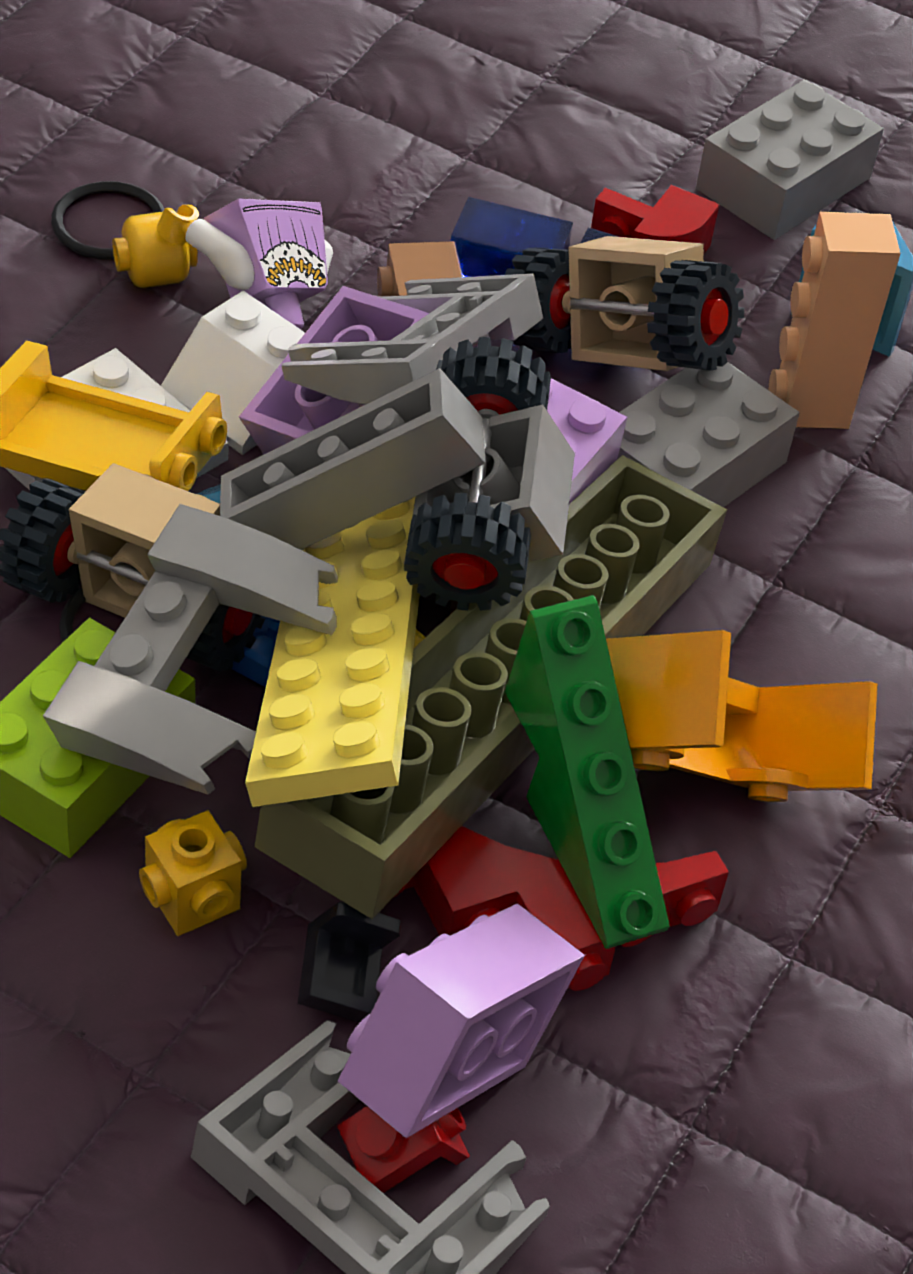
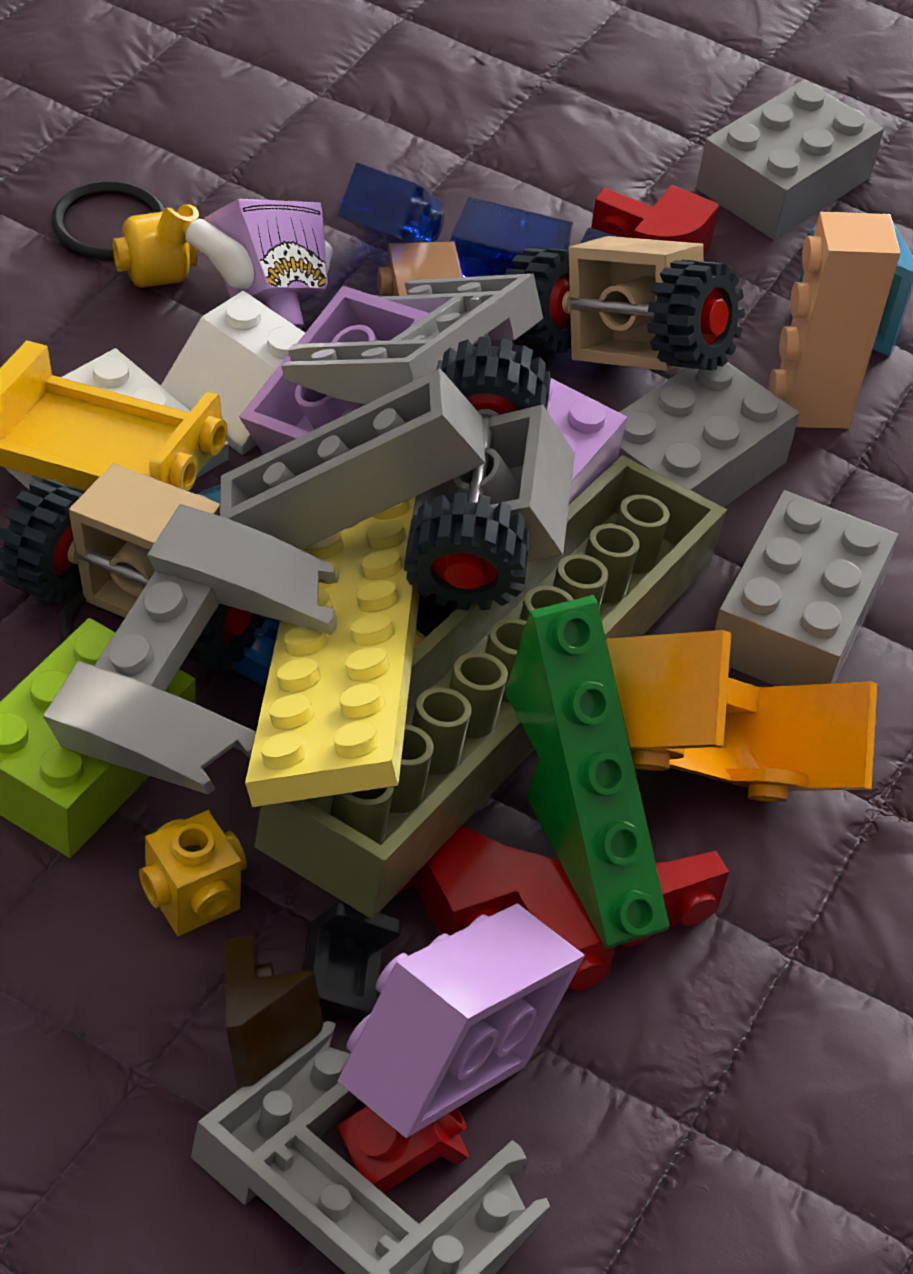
(266, 1012): none -> dark brown slope
(391, 207): none -> clear blue brick
(804, 593): none -> light grey brick

